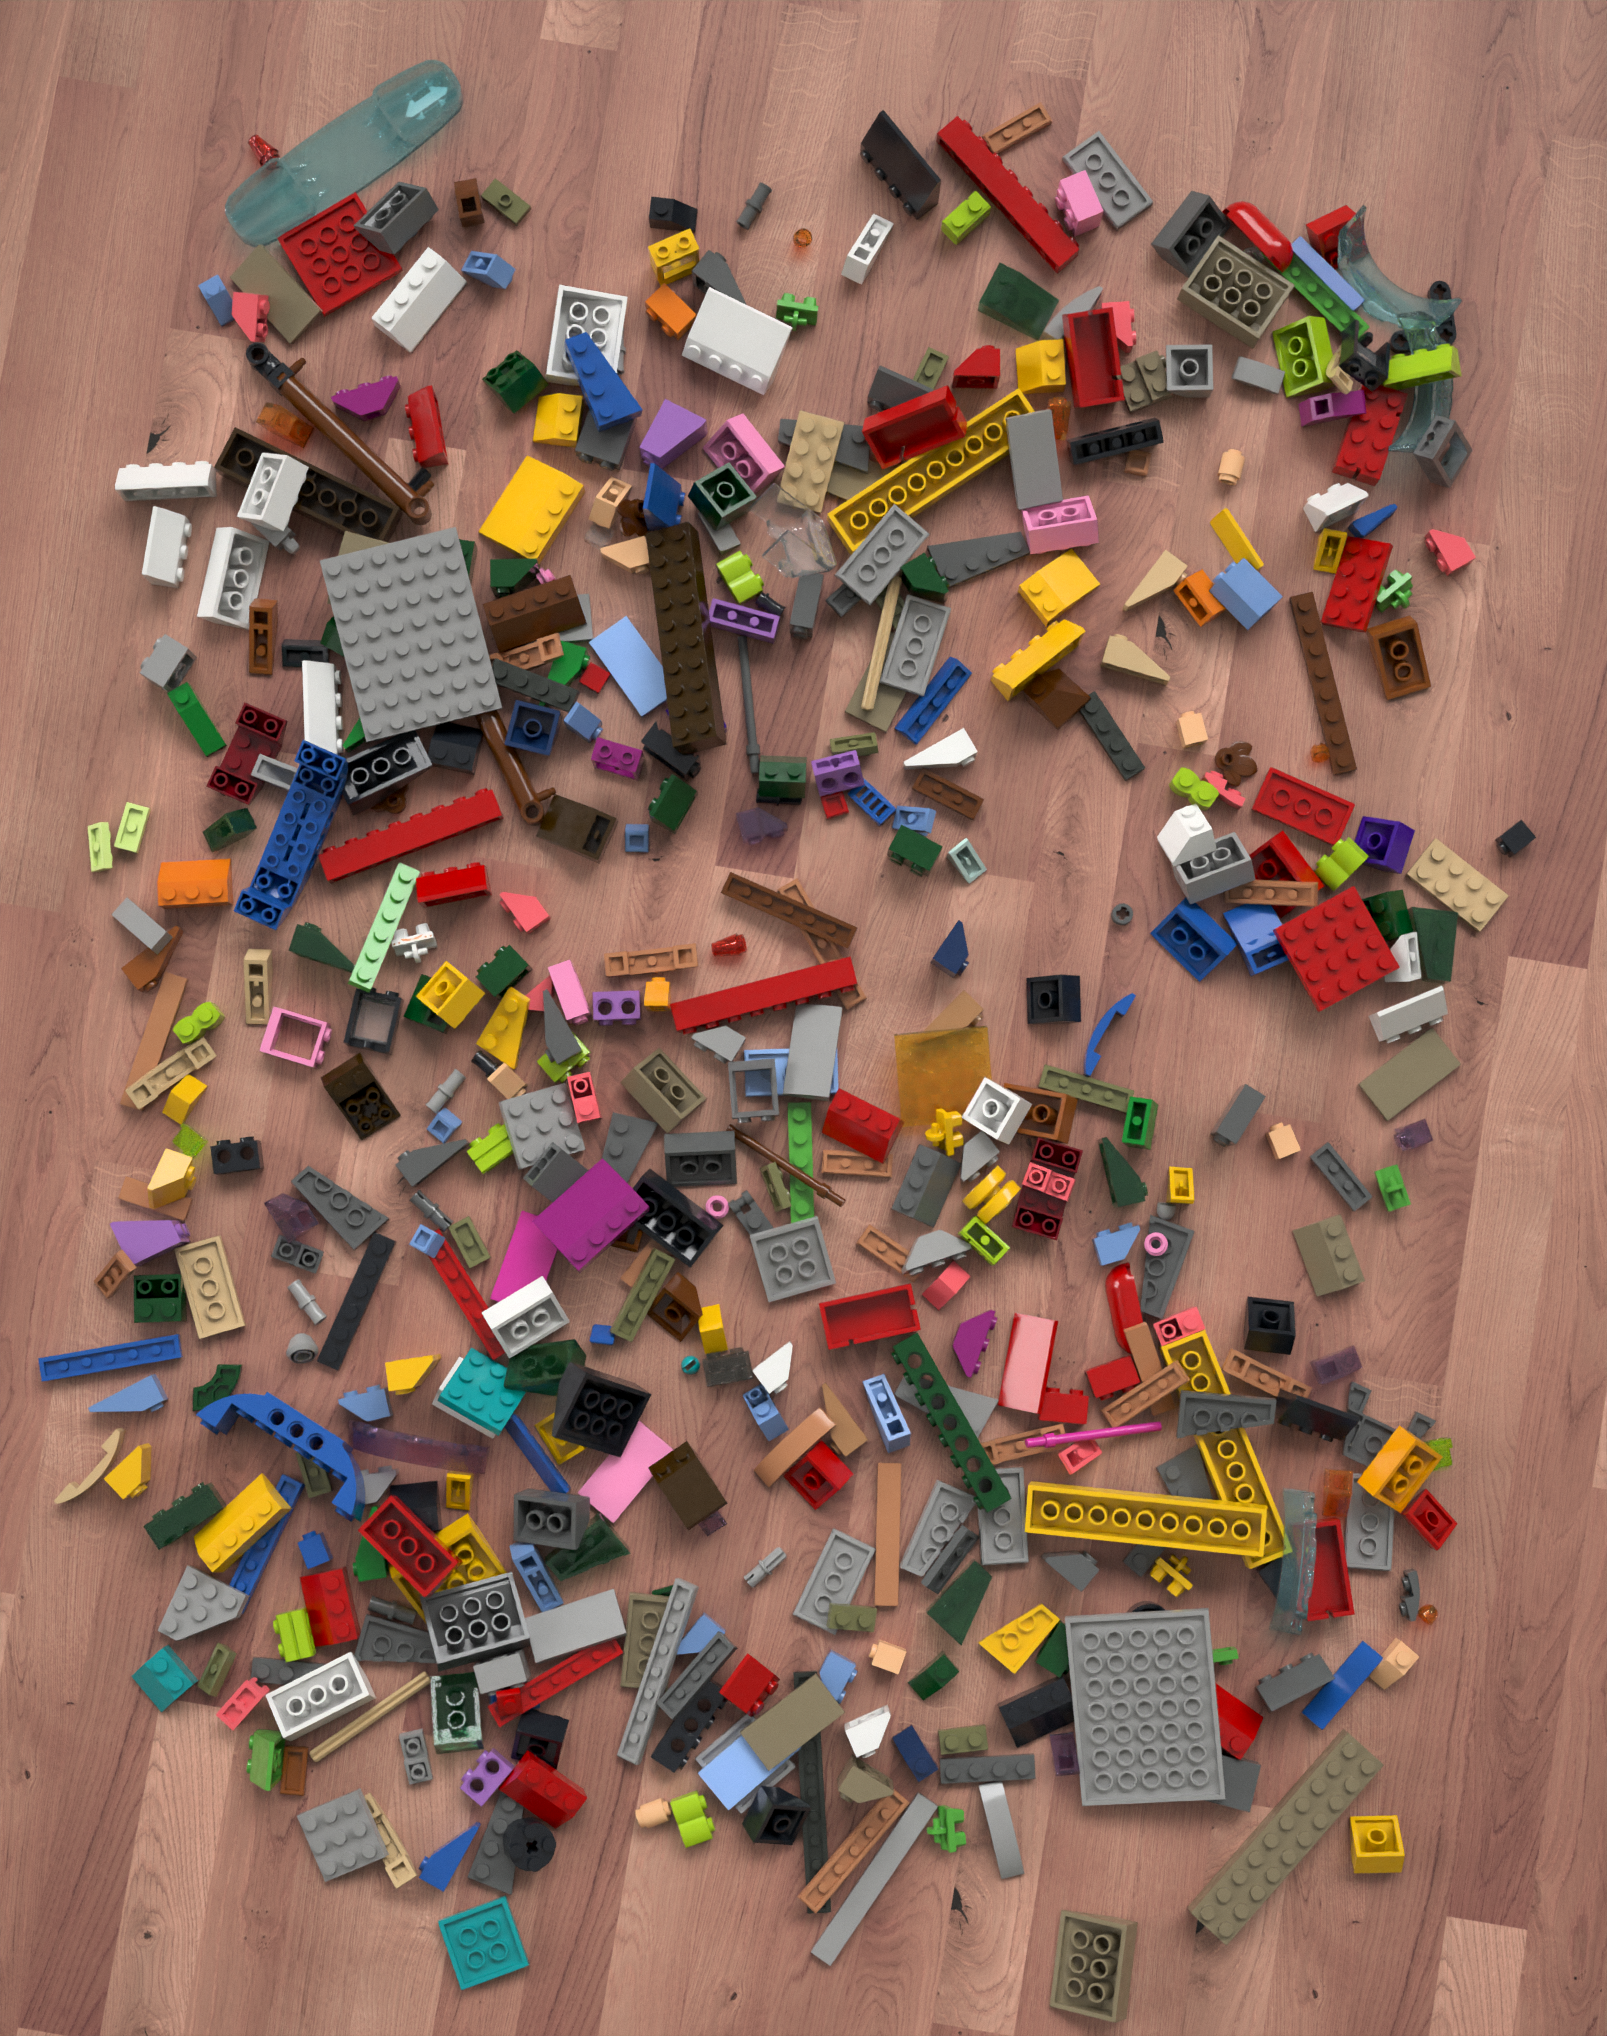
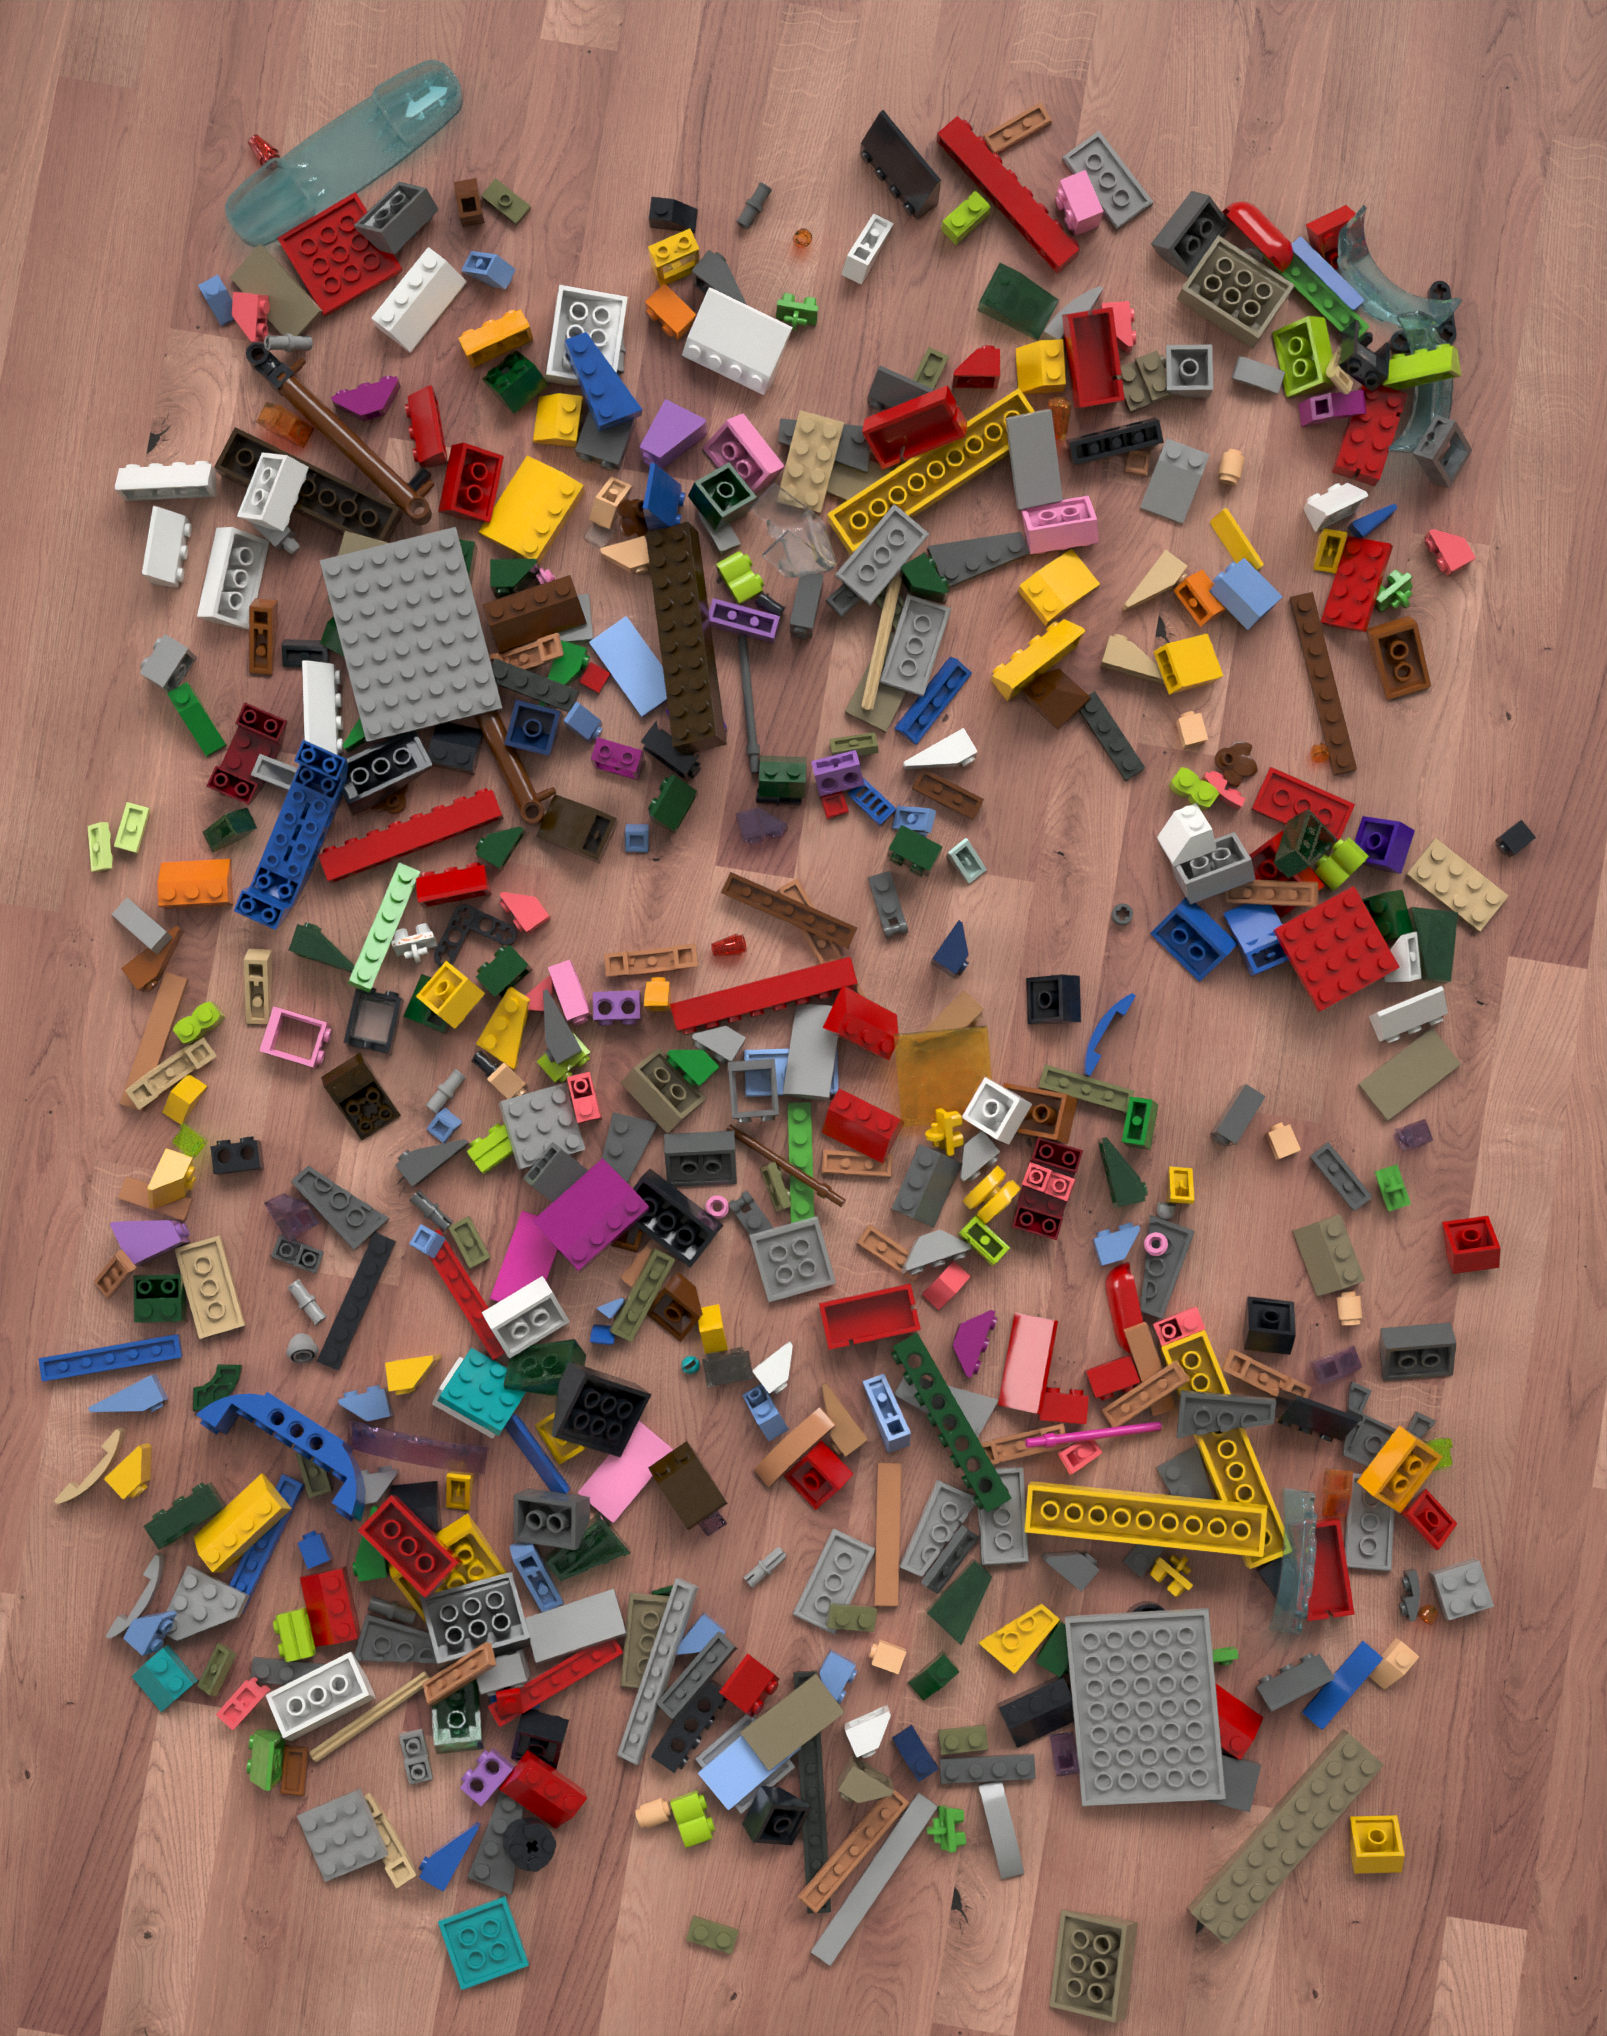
(149, 1631): none -> medium blue slope
(154, 1573): none -> light grey slope
(288, 342): none -> light grey pin
(459, 1674): none -> nougat tile
(470, 483): none -> red slope
(472, 924): none -> black beam
(496, 338): none -> light orange slope
(499, 846): none -> dark green slope
(611, 1308): none -> medium blue slope
(694, 1063): none -> green slope
(712, 1934): none -> olive plate
(863, 1023): none -> red slope
(887, 903): none -> dark grey plate
(1174, 481): none -> light grey slope
(1188, 663): none -> yellow brick
(1302, 843): none -> wedge
(1349, 1308): none -> light nougat brick
(1417, 1351): none -> dark grey slope
(1461, 1589): none -> light grey brick
(1471, 1244): none -> red slope

